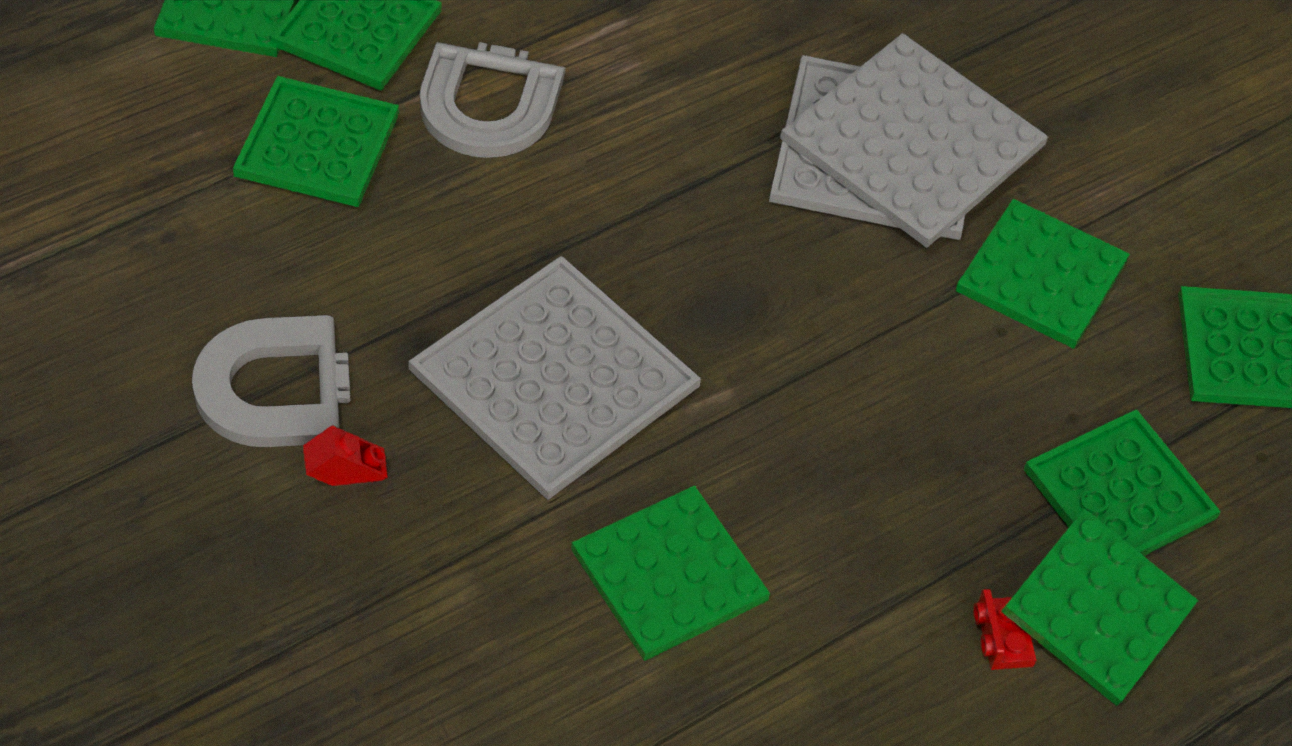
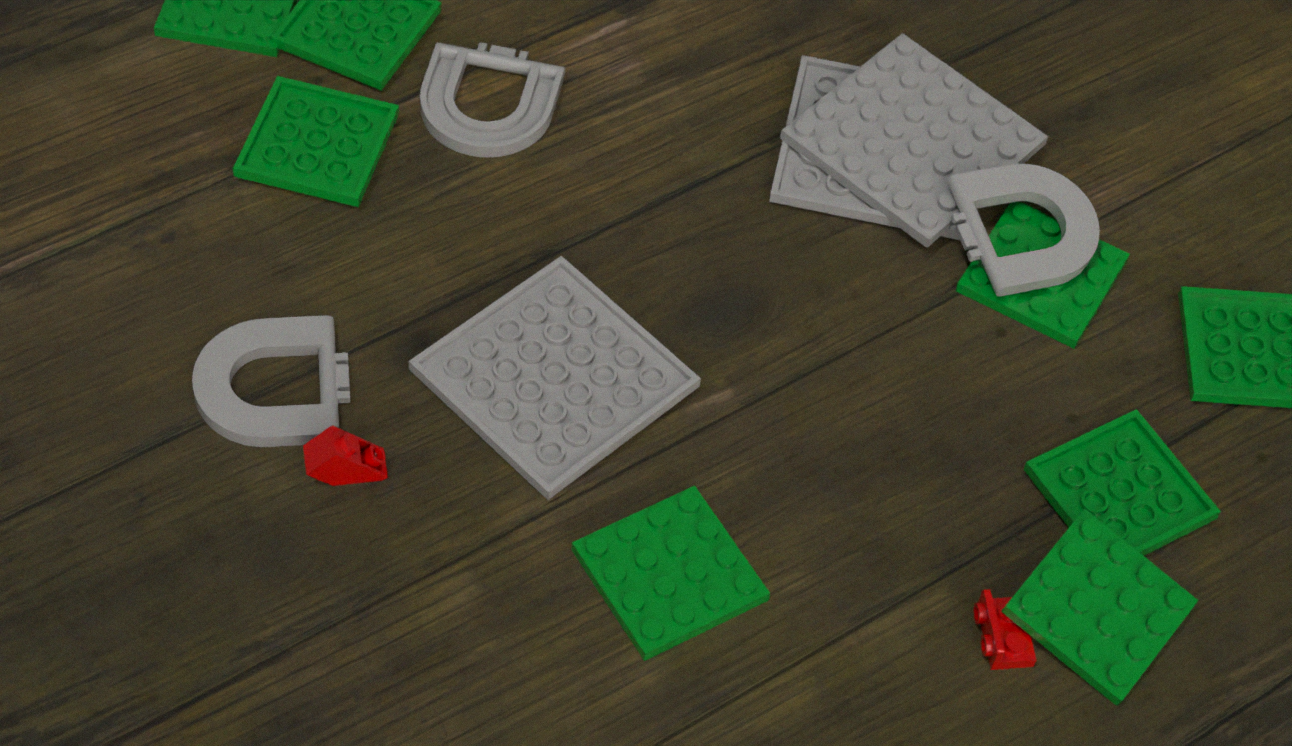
(1037, 185): none -> light grey piece

